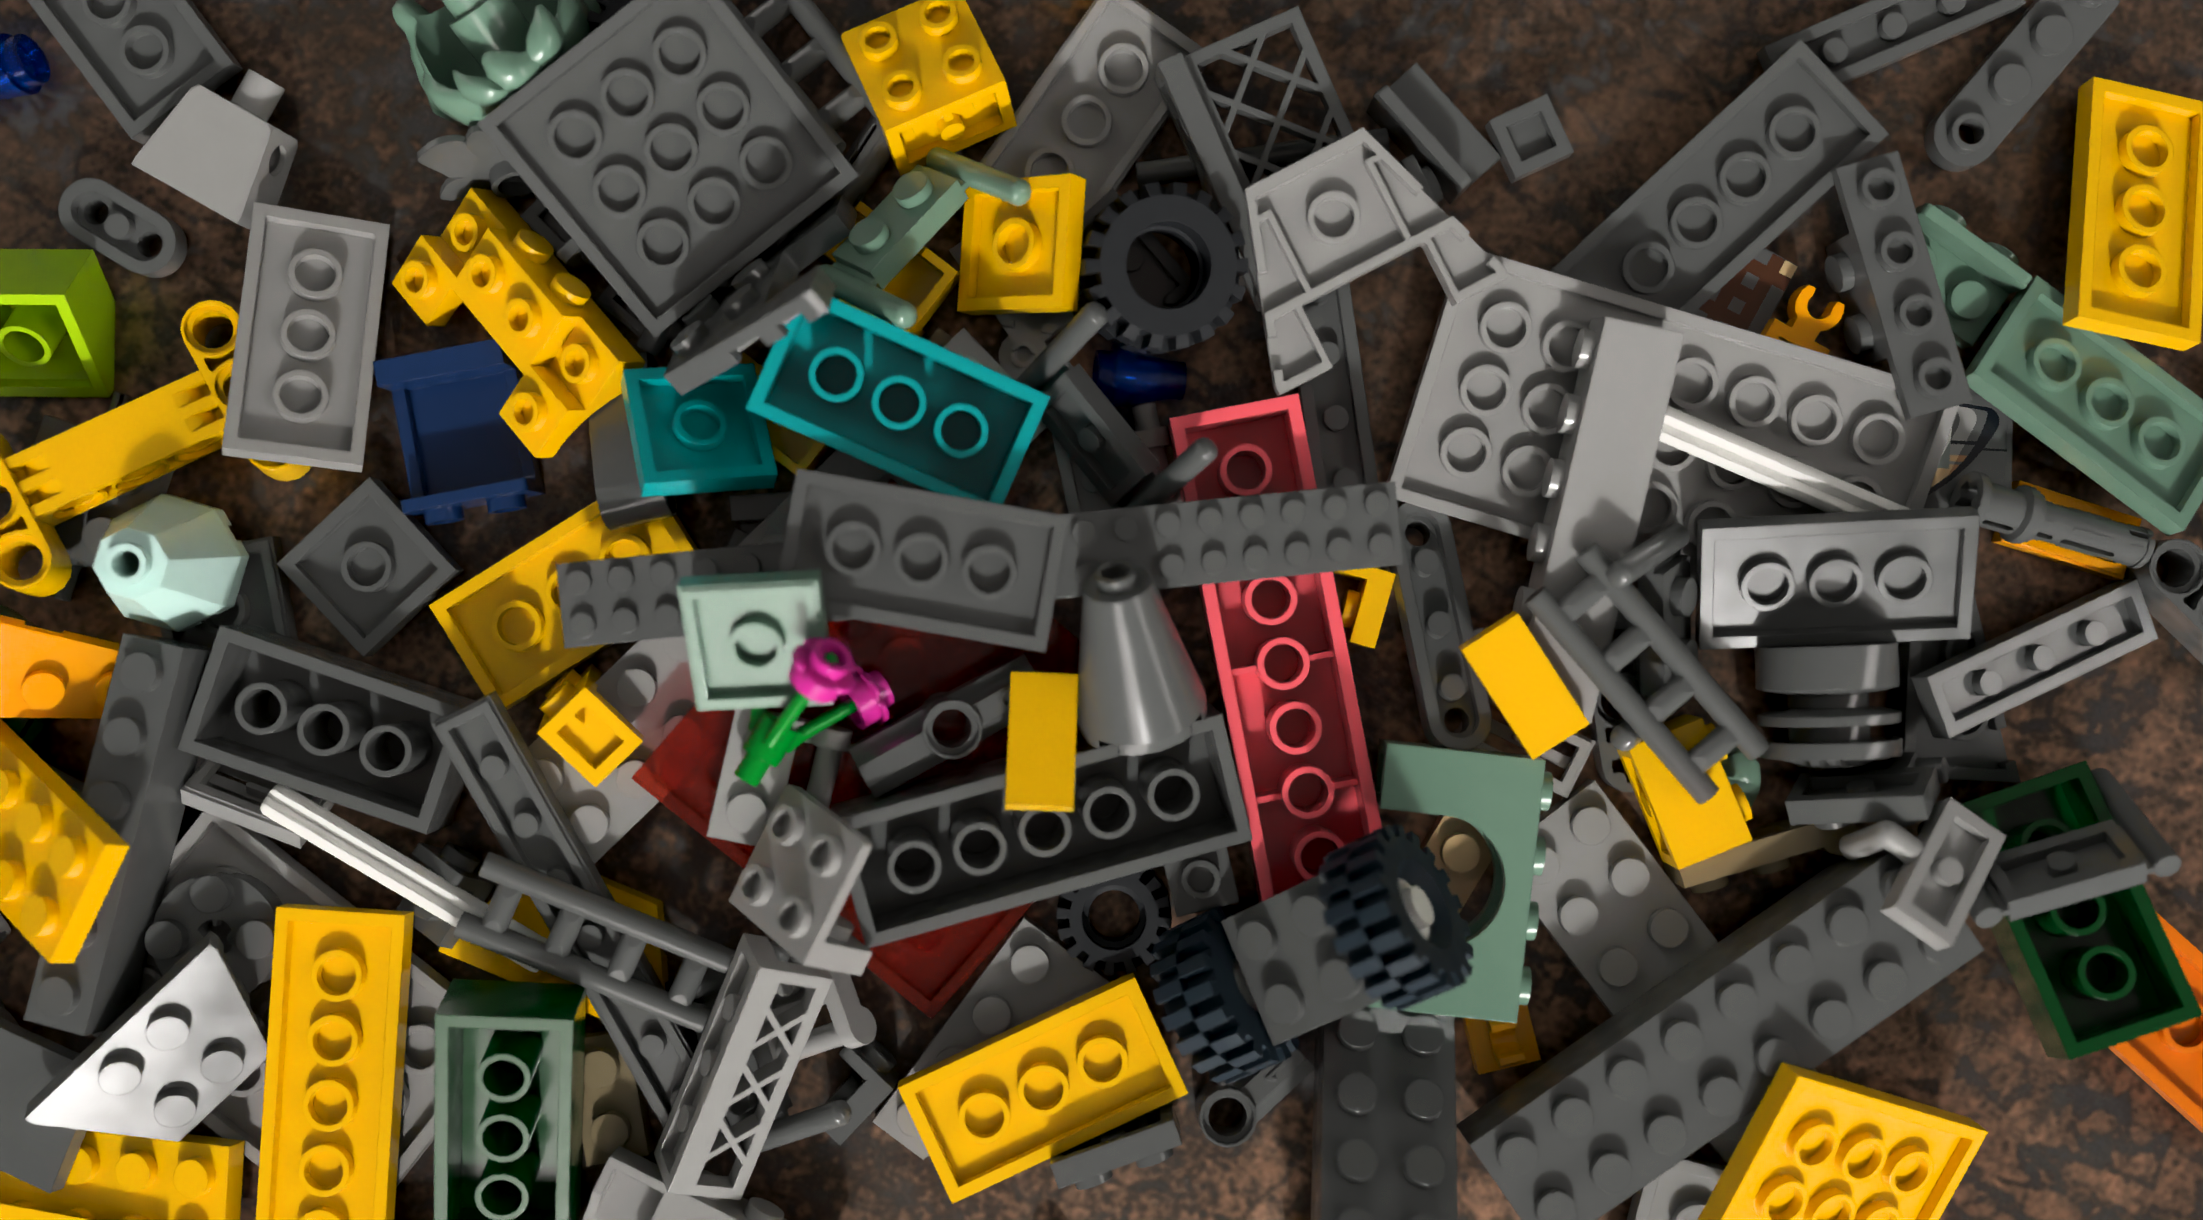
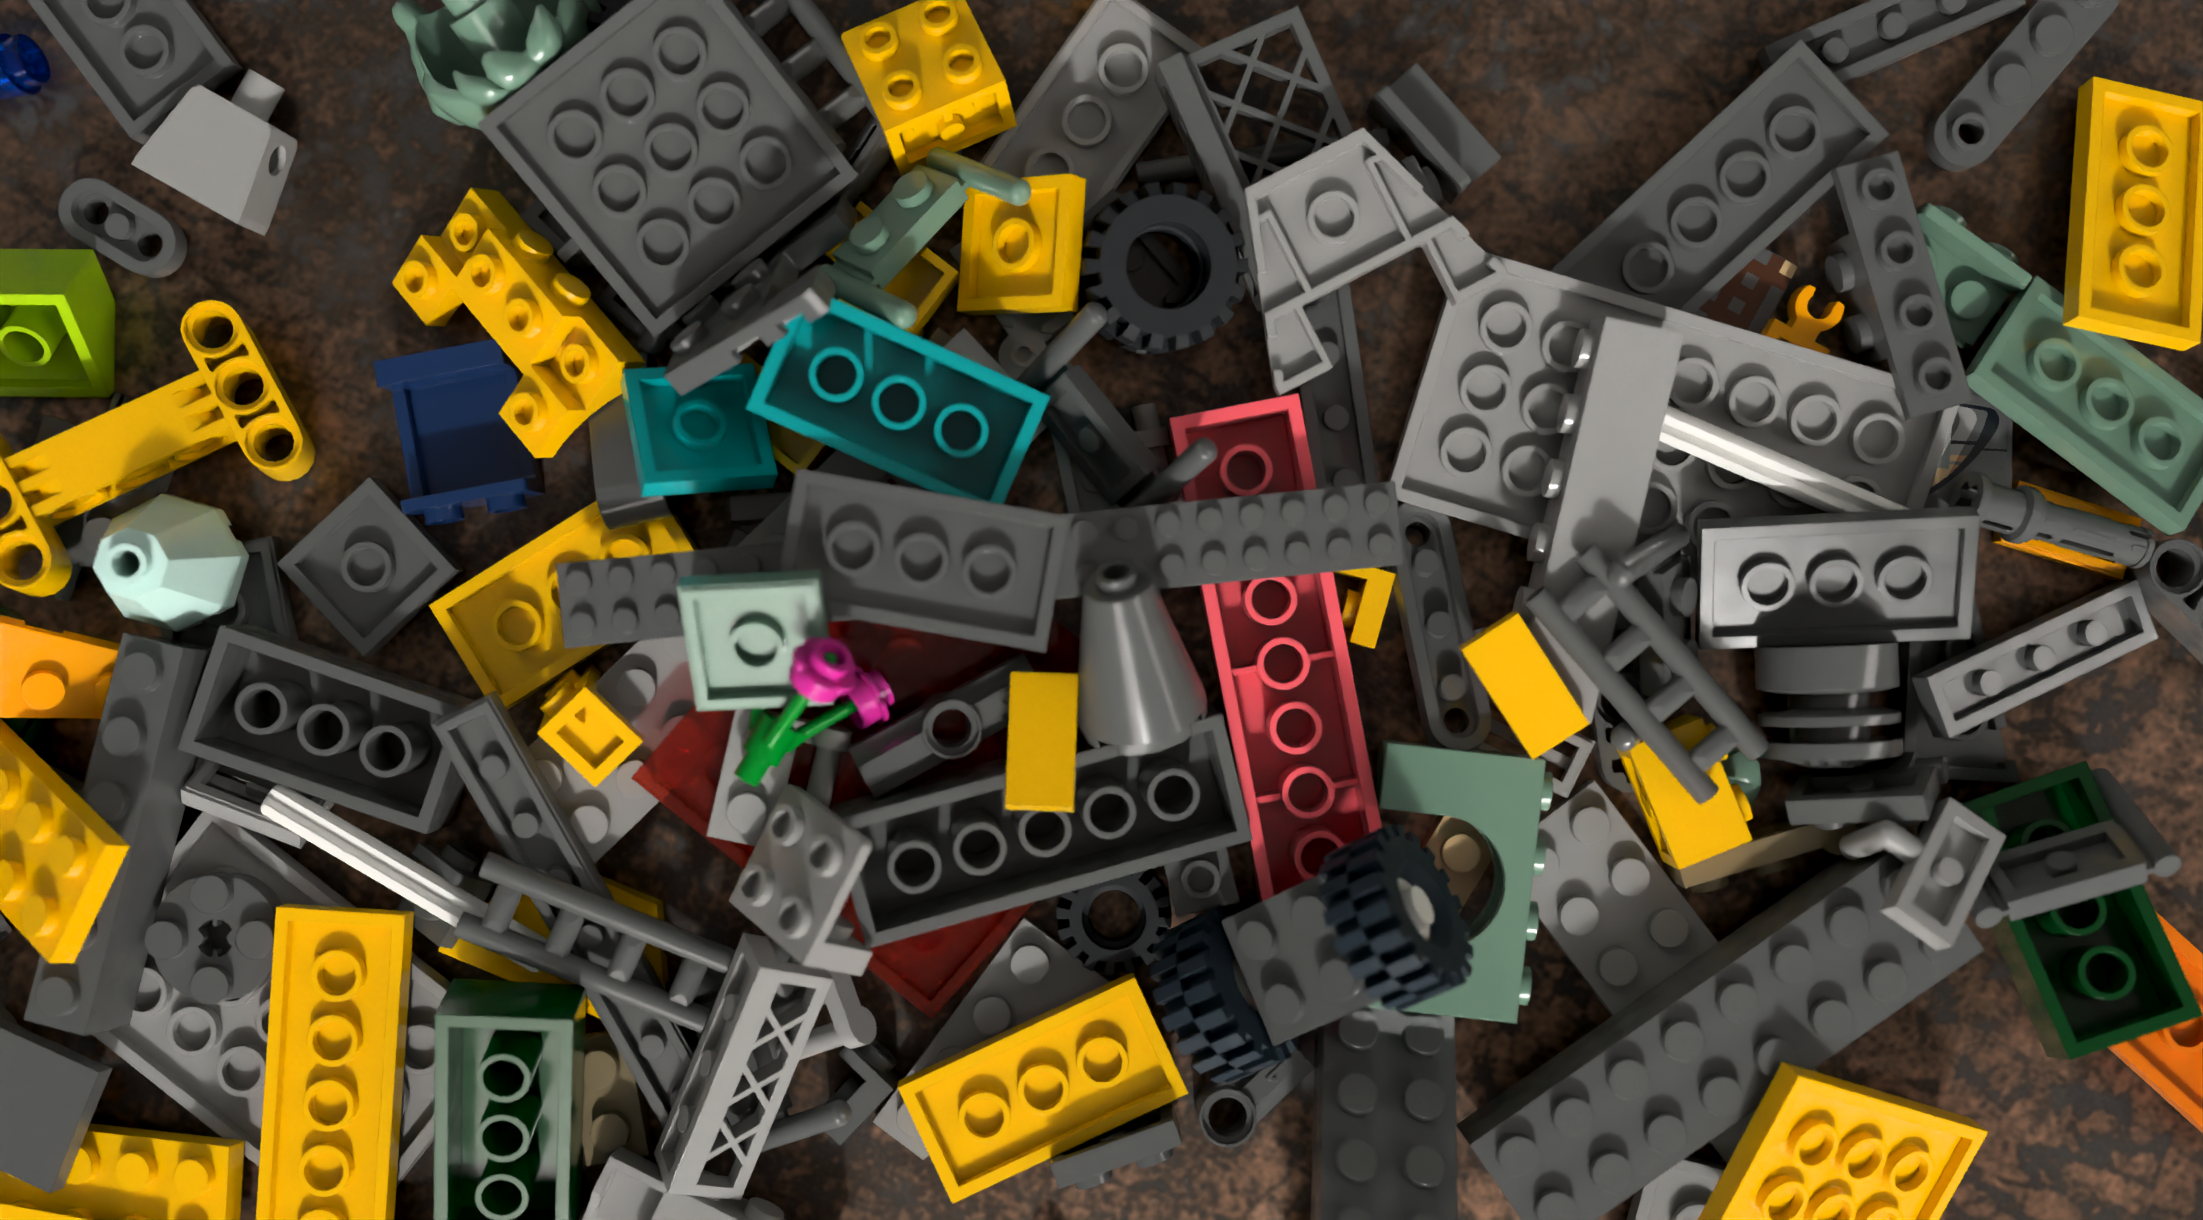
(163, 1057): wing -> none
(306, 339): light grey plate -> none
(472, 163): dark grey plate -> none
(1137, 377): clear blue cone -> none
(1501, 1044): light orange tile -> none
(1529, 138): dark grey plate -> none

